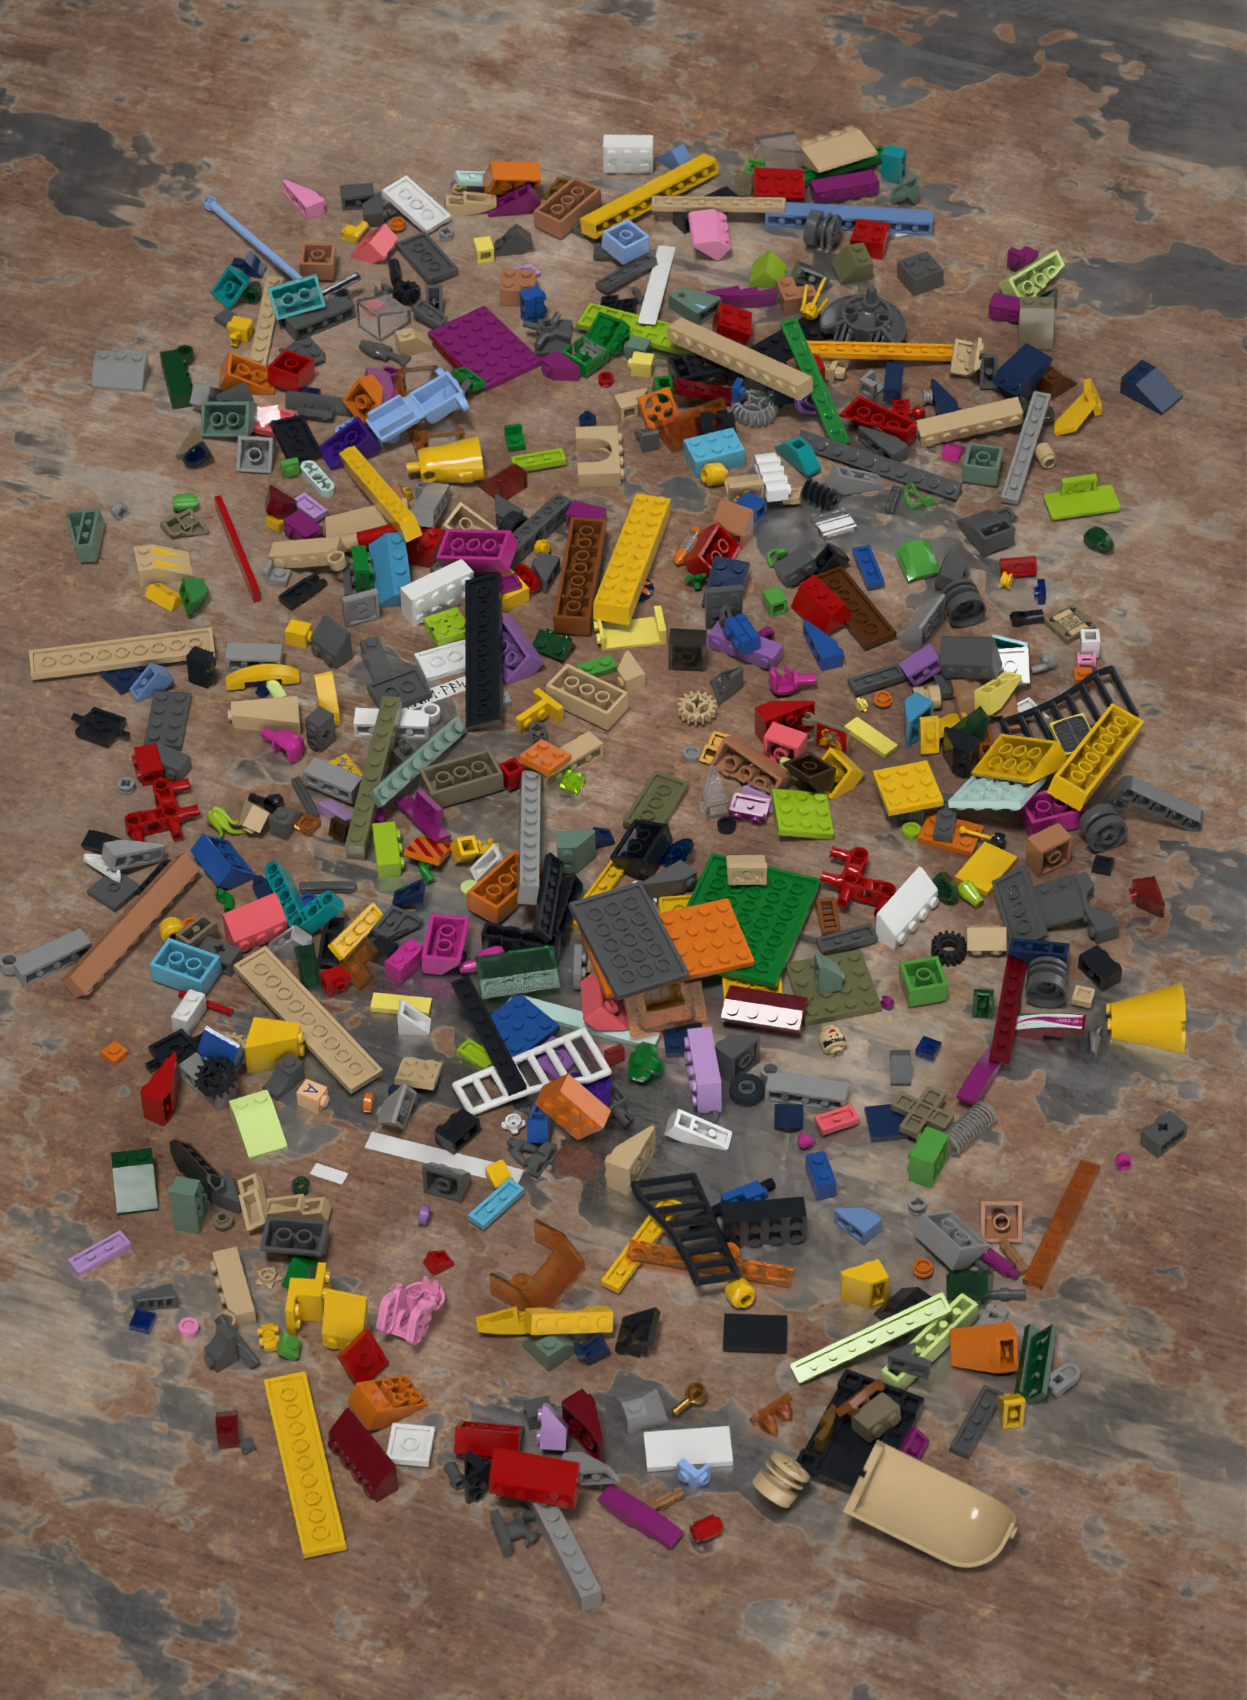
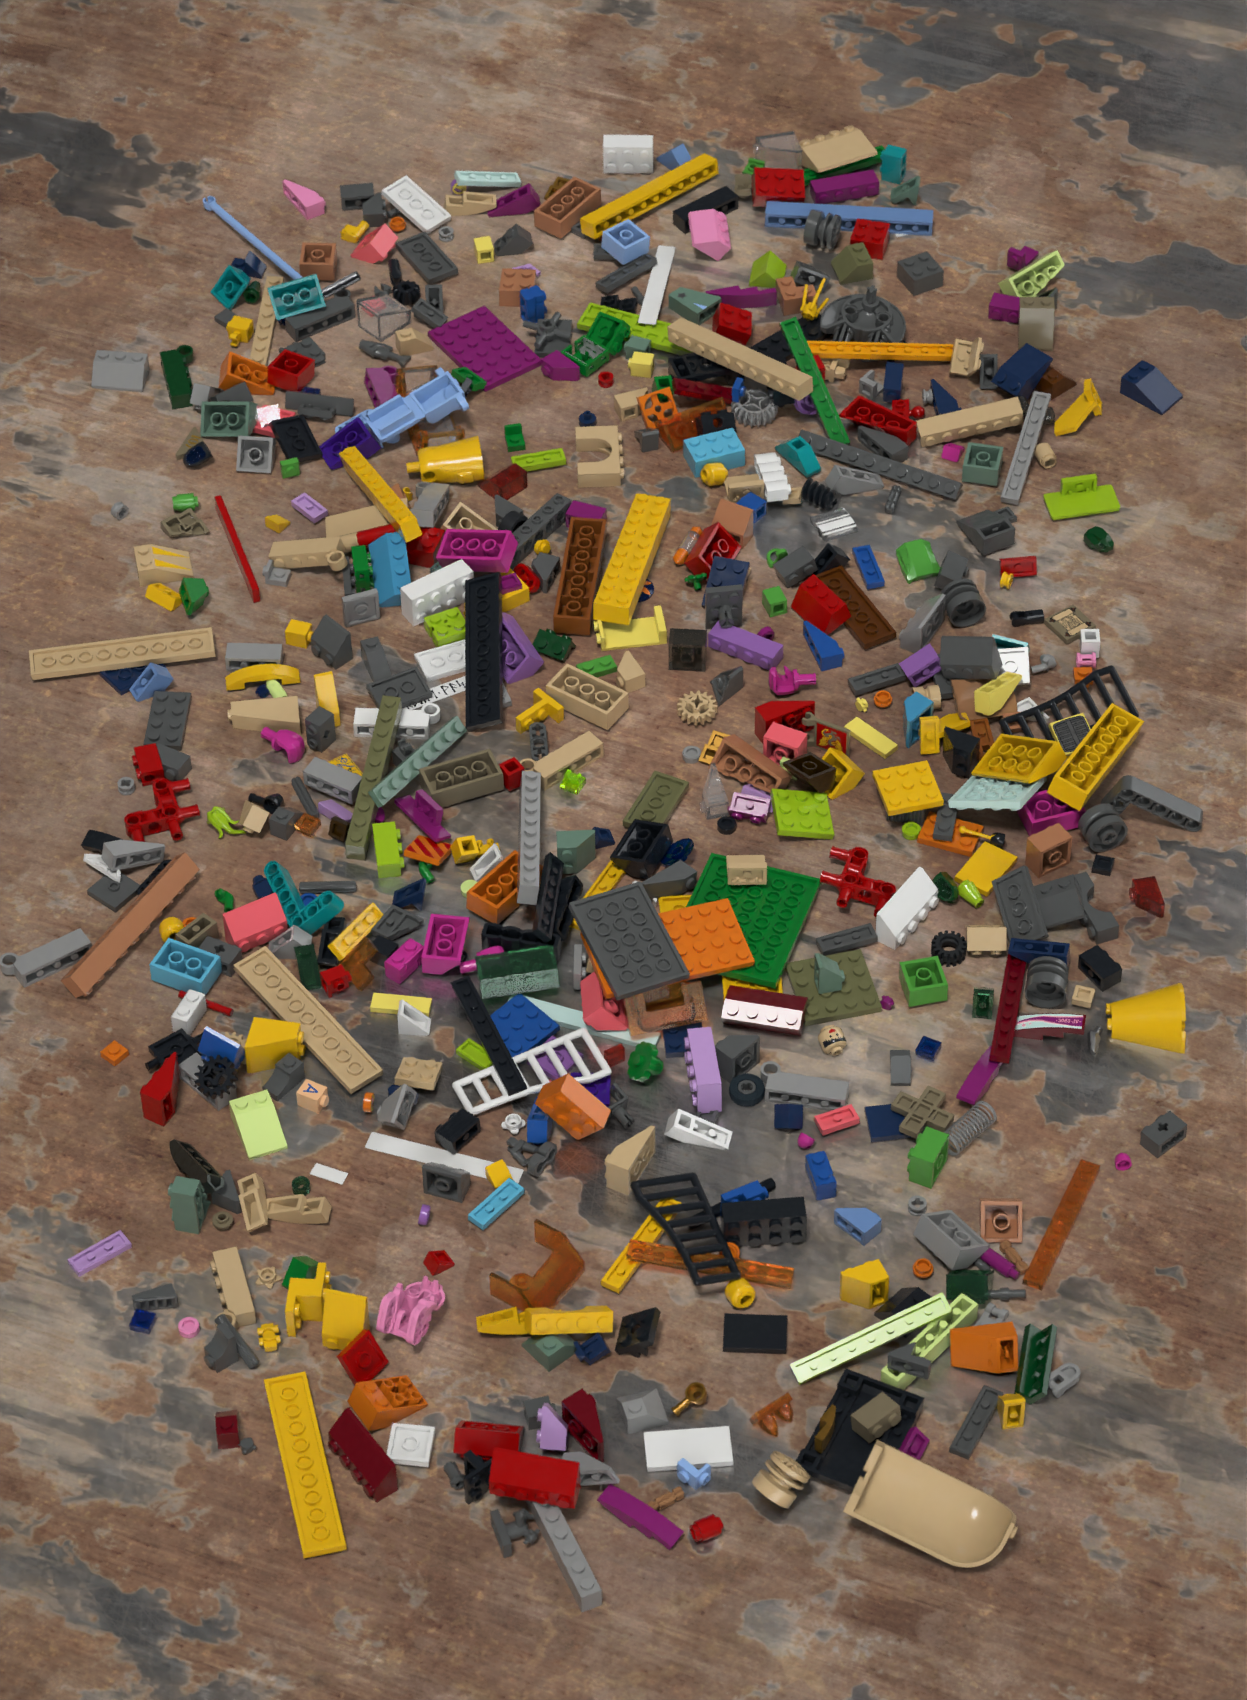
(86, 533): sand green wedge -> none
(100, 726): black plate -> none
(134, 1181): slope -> none
(201, 667): black brick -> none
(221, 862): blue slope -> none
(279, 504): dark red slope -> none
(288, 1346): bright green plate -> none
(295, 1236): dark grey slope -> none
(301, 526): magenta brick -> none
(302, 590): black hinge -> none
(306, 468): light aqua beam -> none
(364, 396): orange slope -> none
(446, 354): dark red bar -> none
(508, 176): orange brick -> none
(544, 758): orange plate -> none
(721, 204): tan tile -> none
(742, 634): blue brick -> none
(826, 903): dark orange slope -> none
(860, 1398): dark orange plate -> none
(927, 501): bright green piece -> none
(974, 724): clear green slope -> none
(1040, 591): clear blue plate -> none

